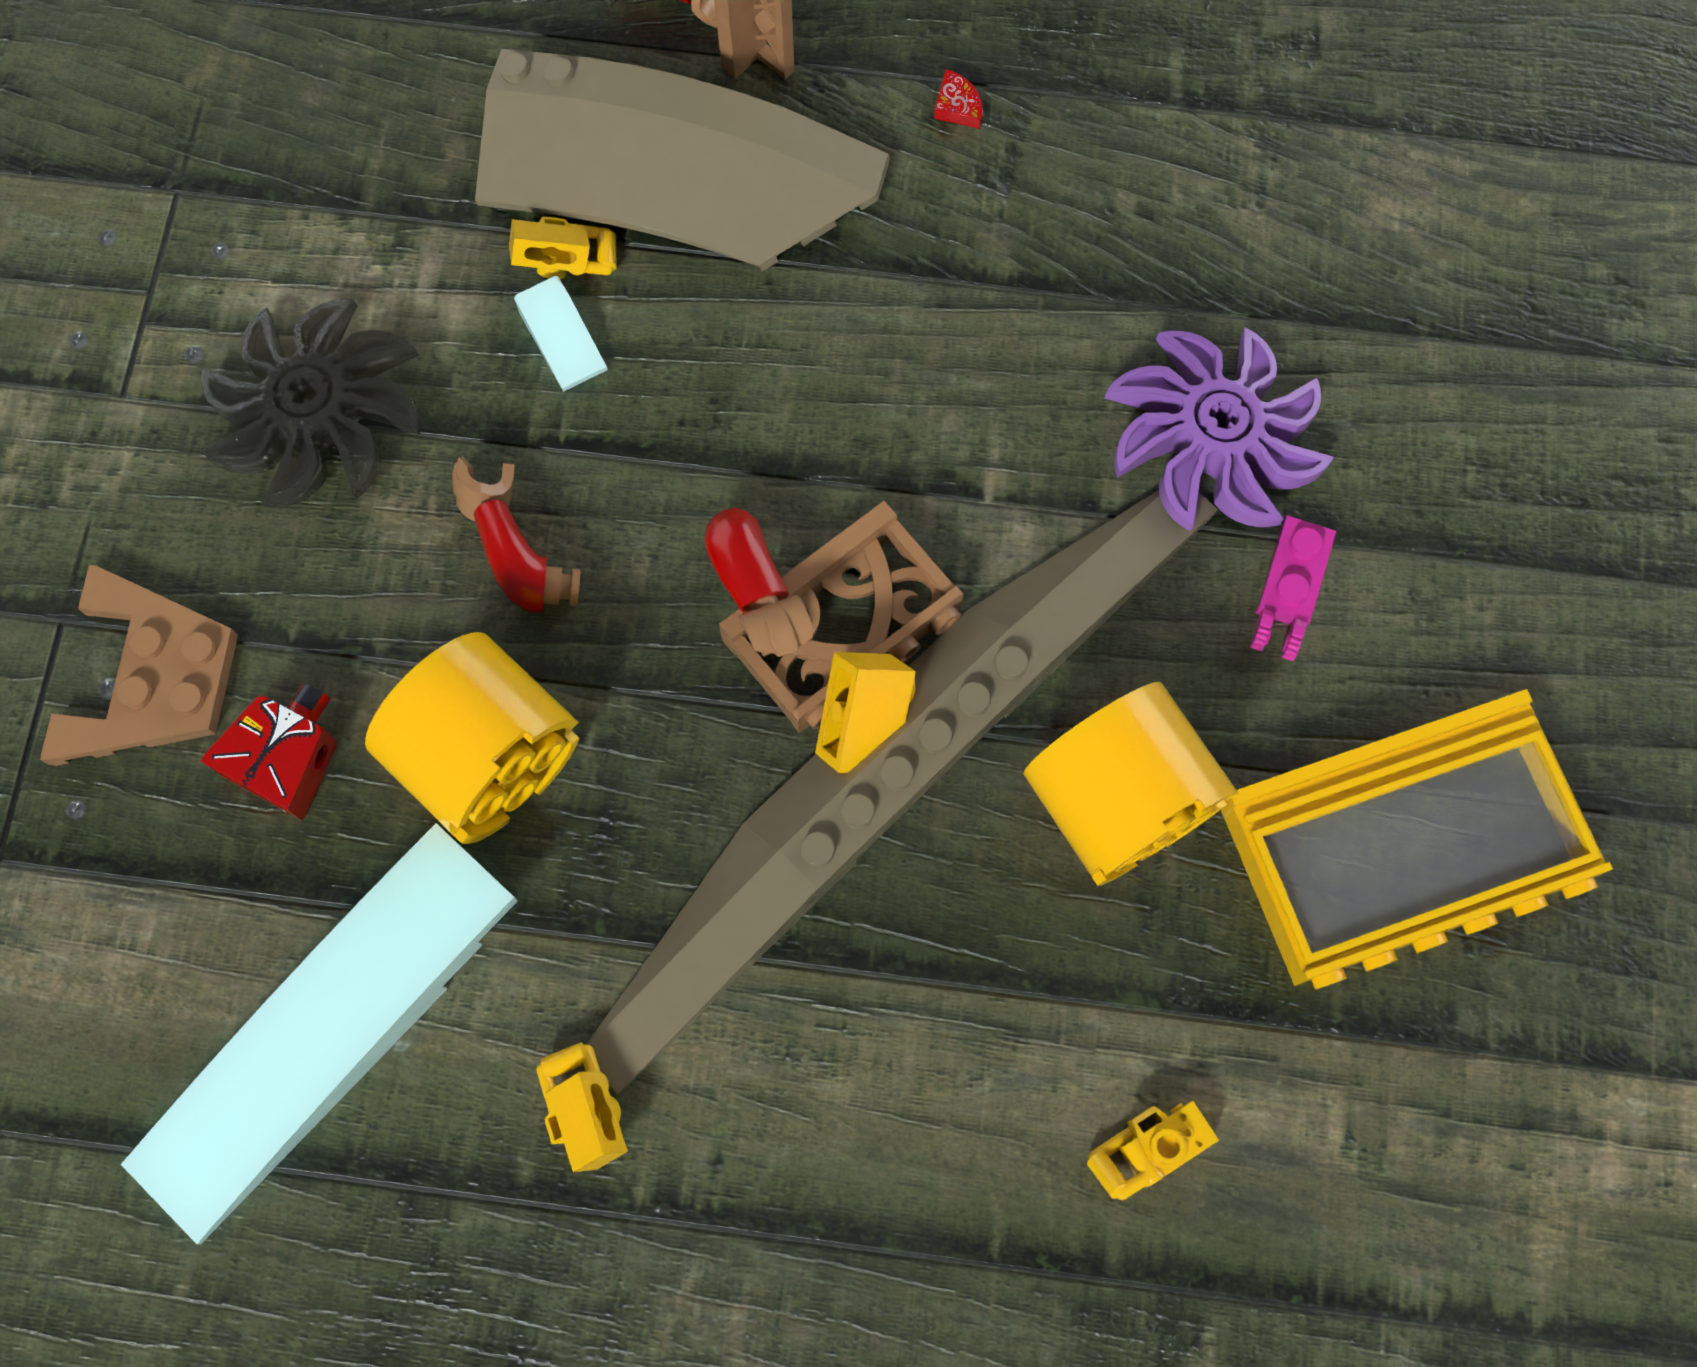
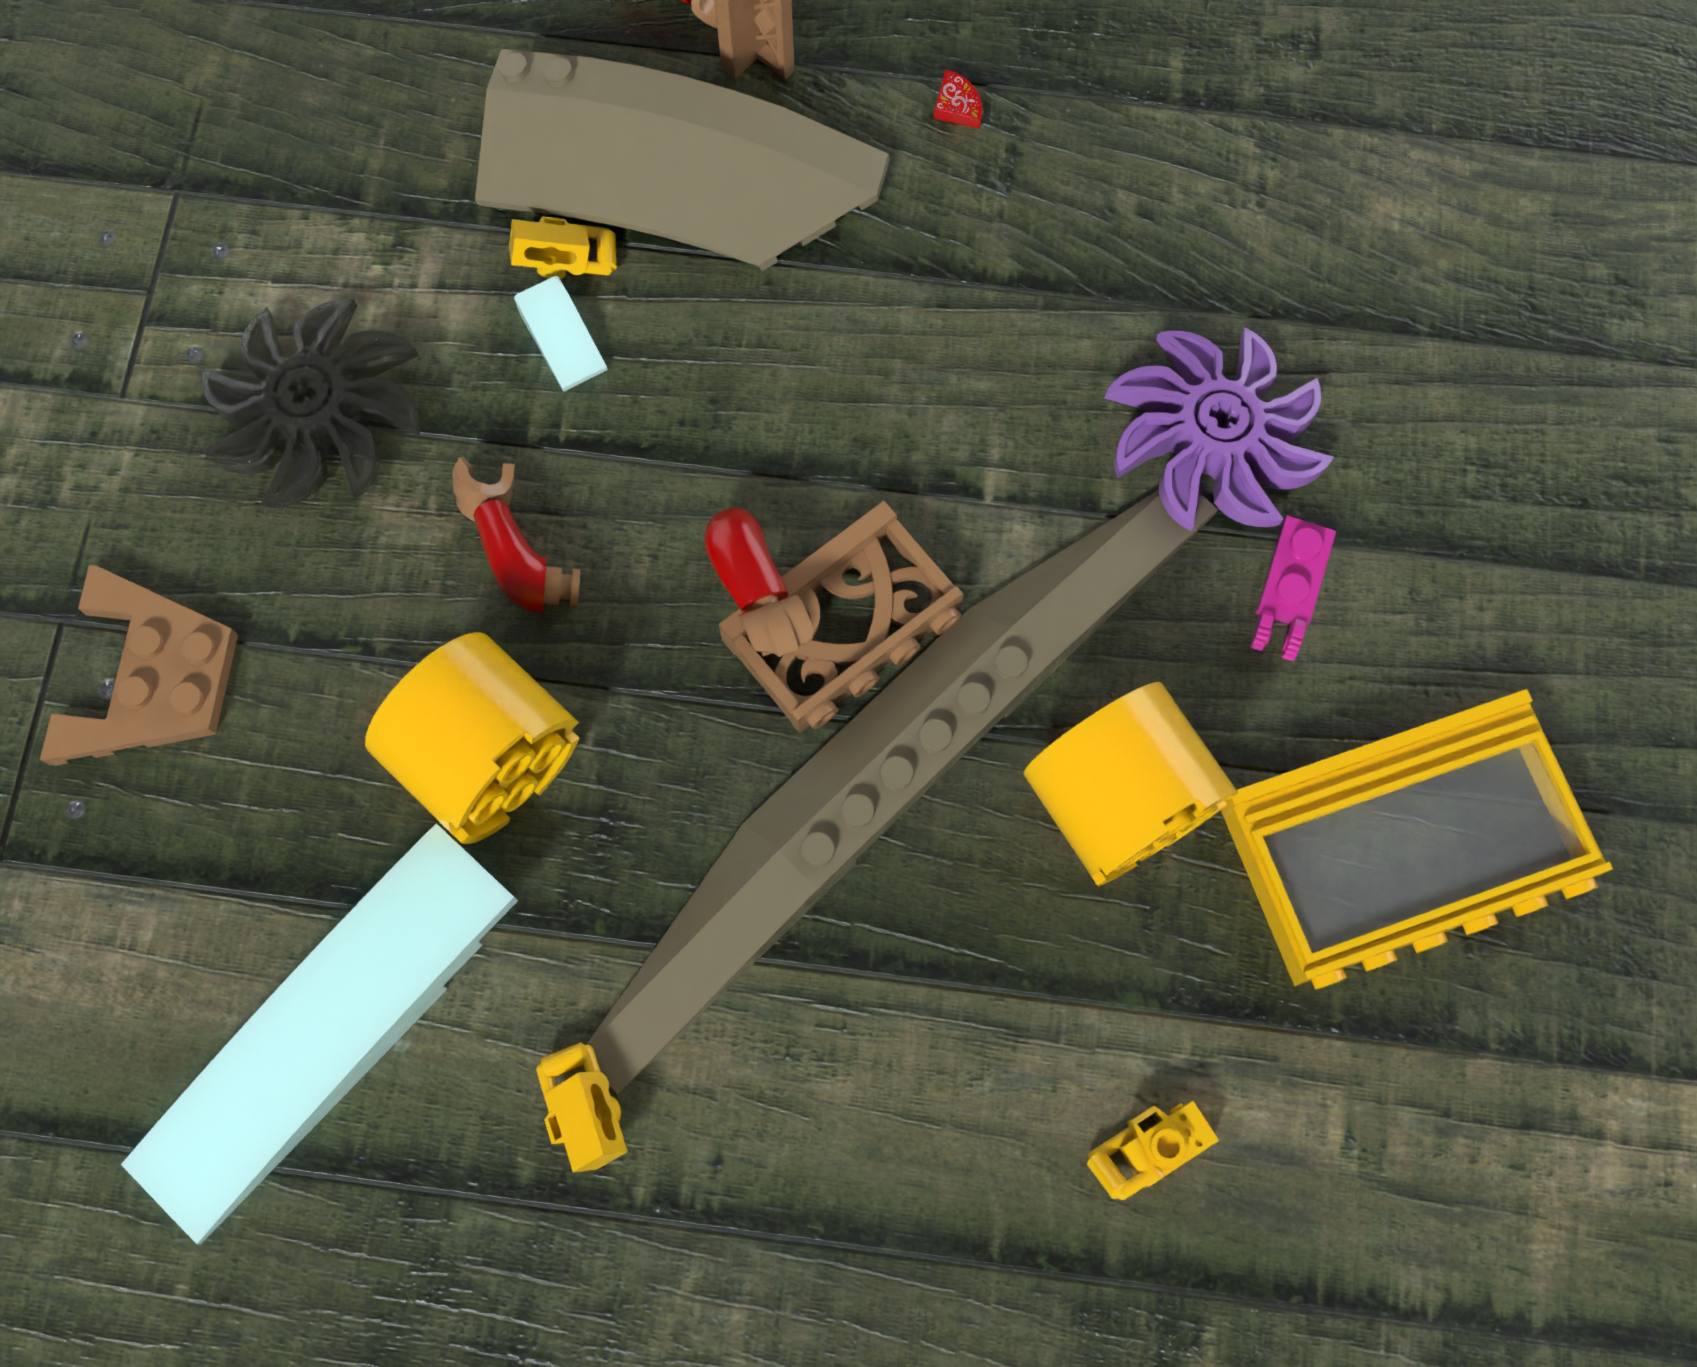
(277, 750): red torso -> none
(862, 706): yellow slope -> none

